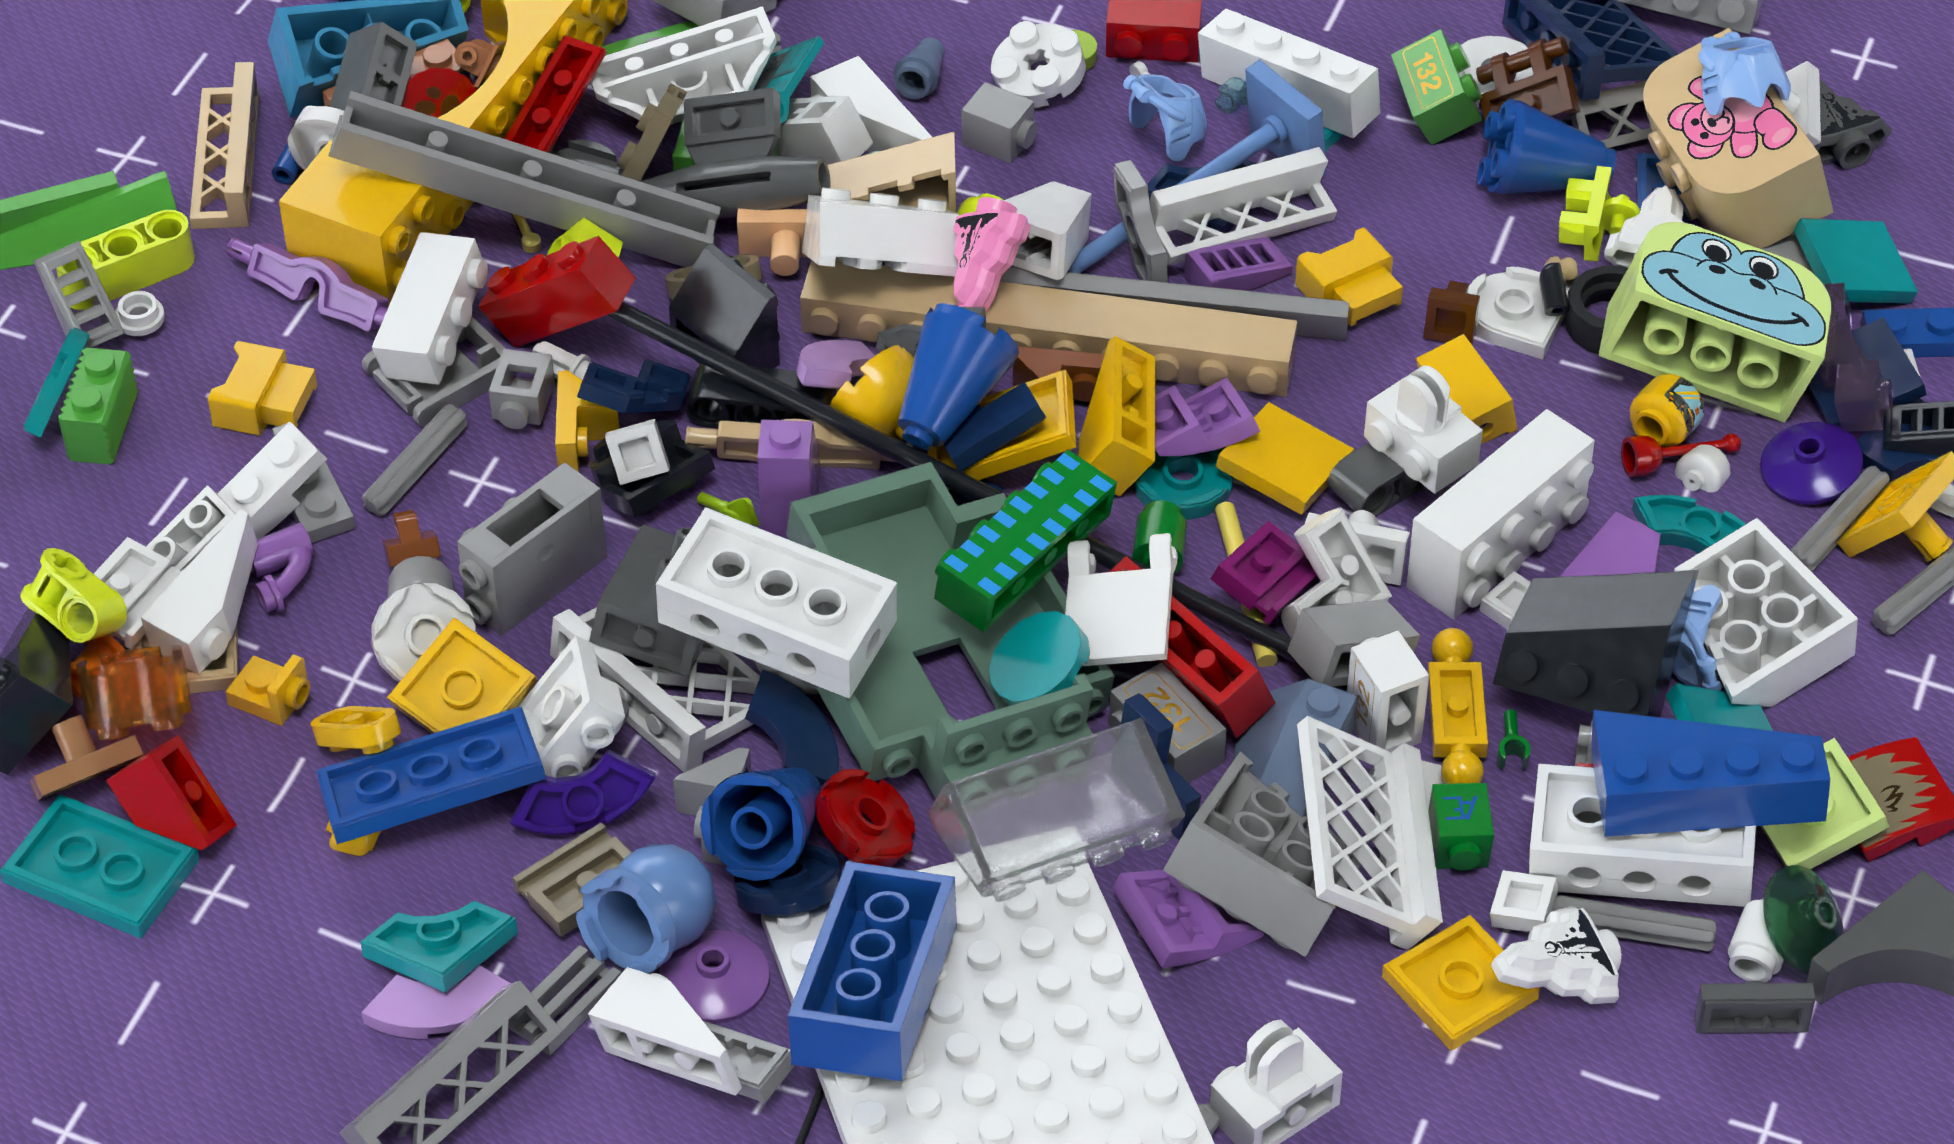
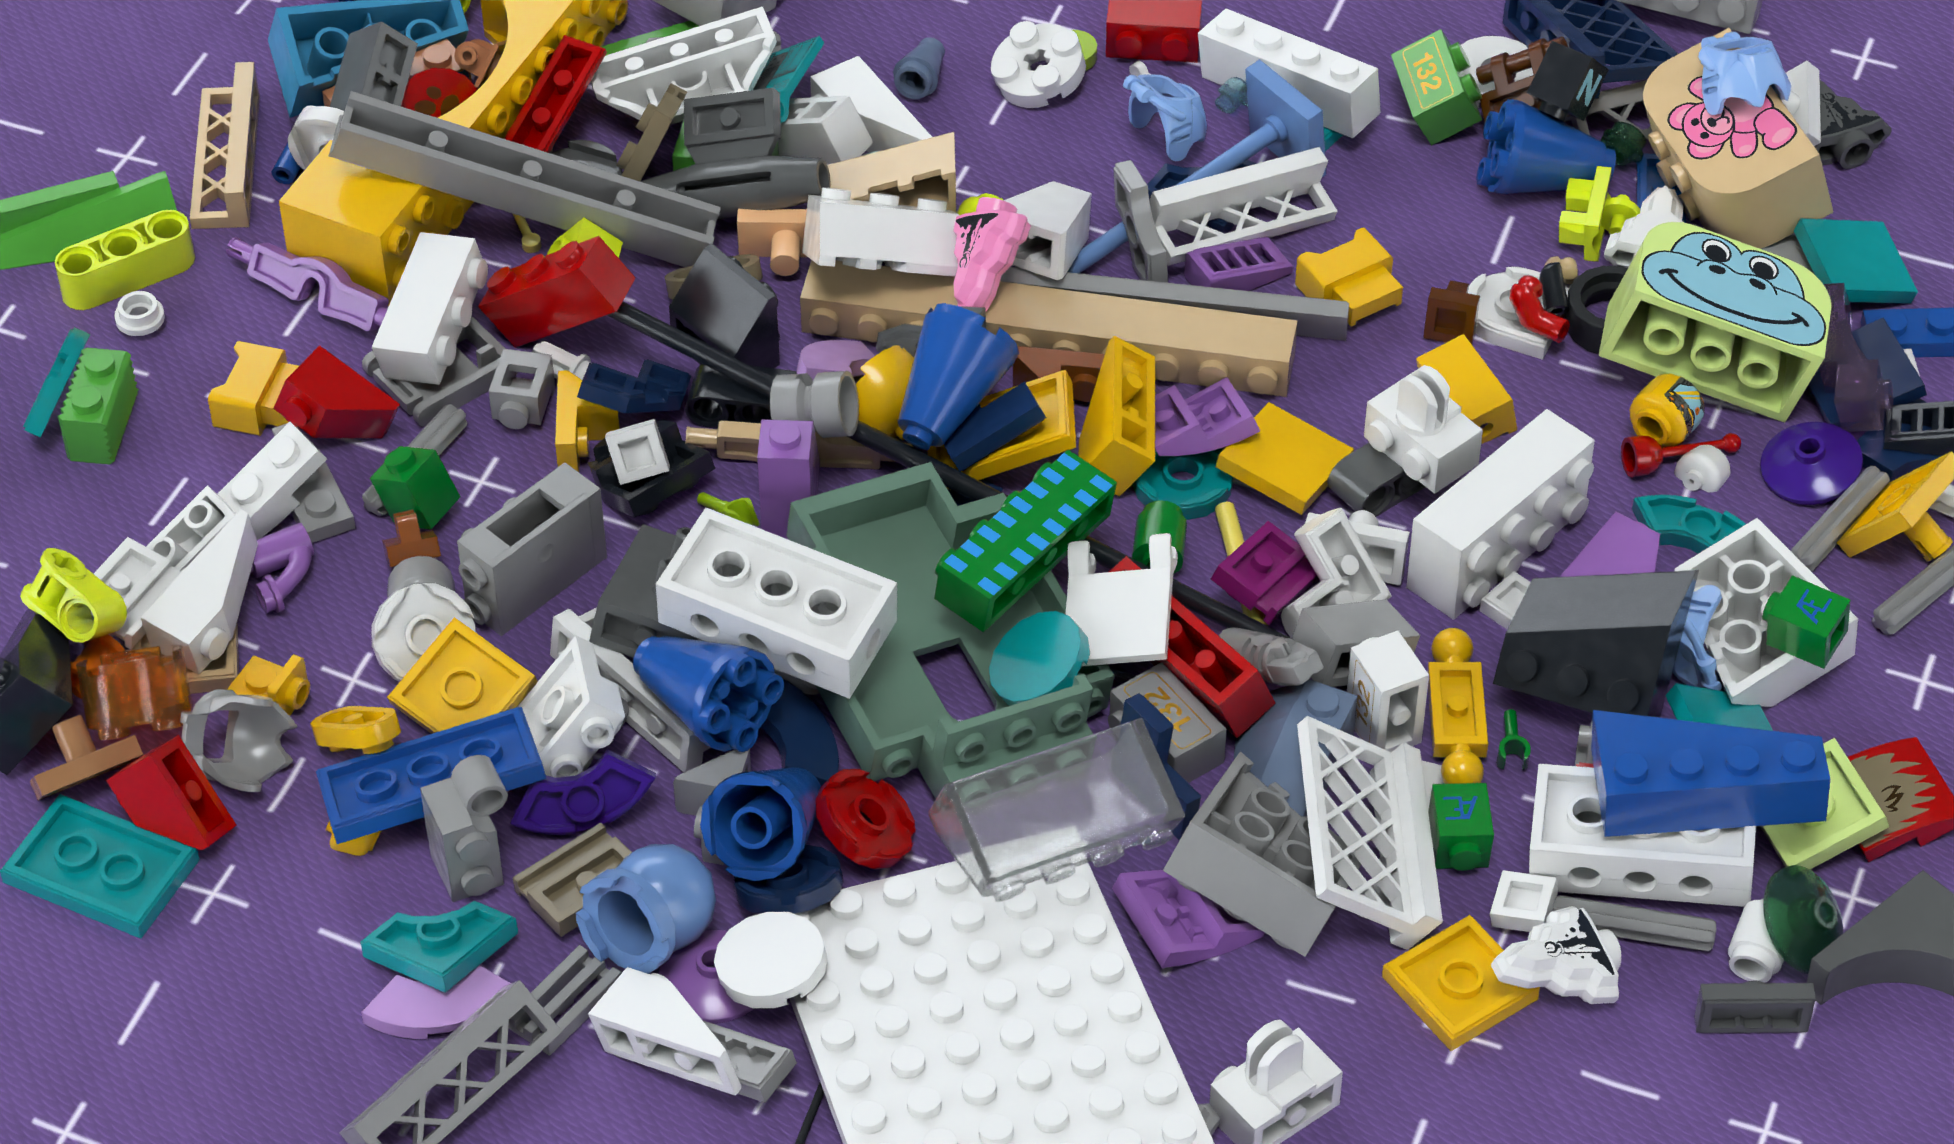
(102, 306): light grey slope -> none
(251, 741): none -> light grey helmet
(334, 400): none -> red slope
(415, 481): none -> green brick
(460, 828): none -> light grey hinge
(711, 687): none -> blue cone
(770, 959): none -> white tile
(827, 401): none -> light grey wheel
(873, 971): blue brick -> none
(998, 123): light grey brick -> none
(1275, 657): none -> light grey hinge
(1530, 312): none -> red arm
(1567, 82): none -> black brick
(1626, 142): none -> clear green plate
(1806, 621): none -> green brick

